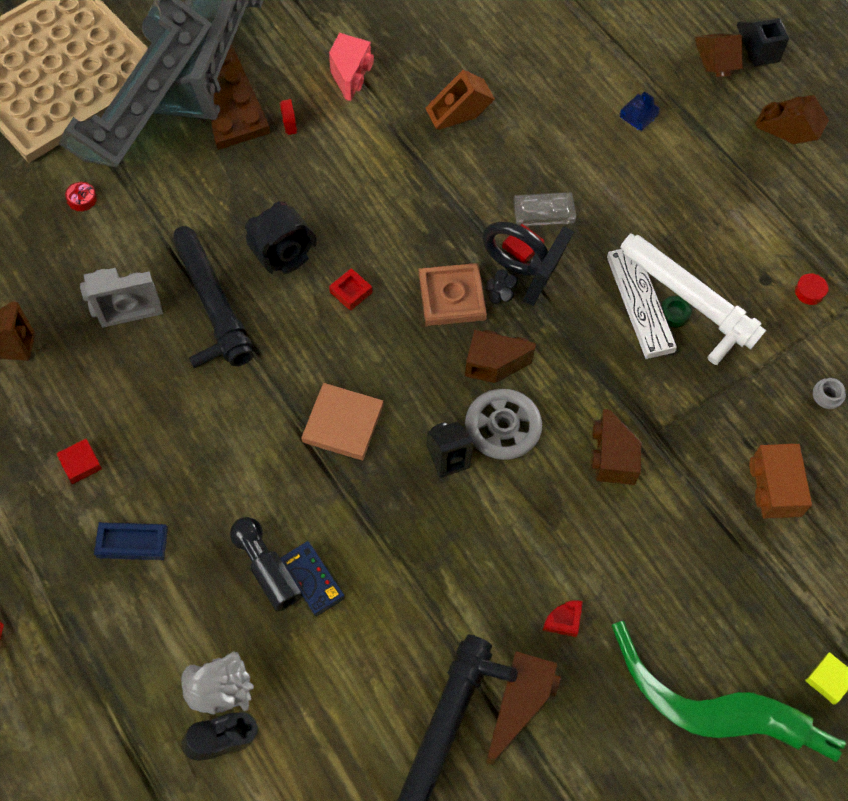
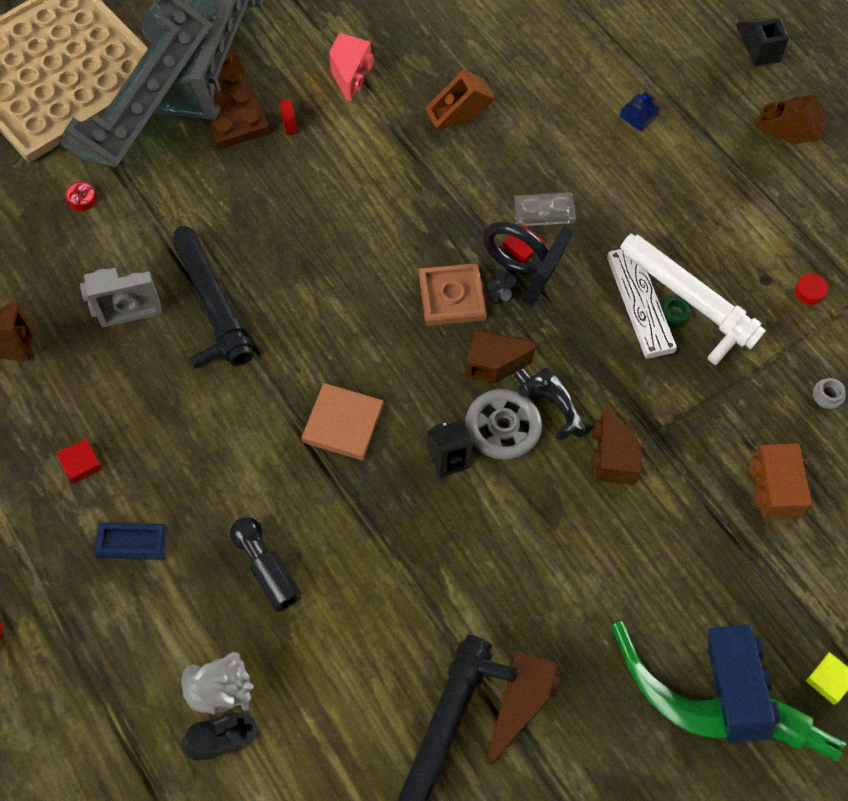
(280, 238): black brick -> none
(312, 578): dark blue tile -> none
(350, 289): red tile -> none
(550, 387): none -> black animal
(565, 619): red tile -> none
(720, 52): reddish brown slope -> none
(742, 683): none -> dark blue brick

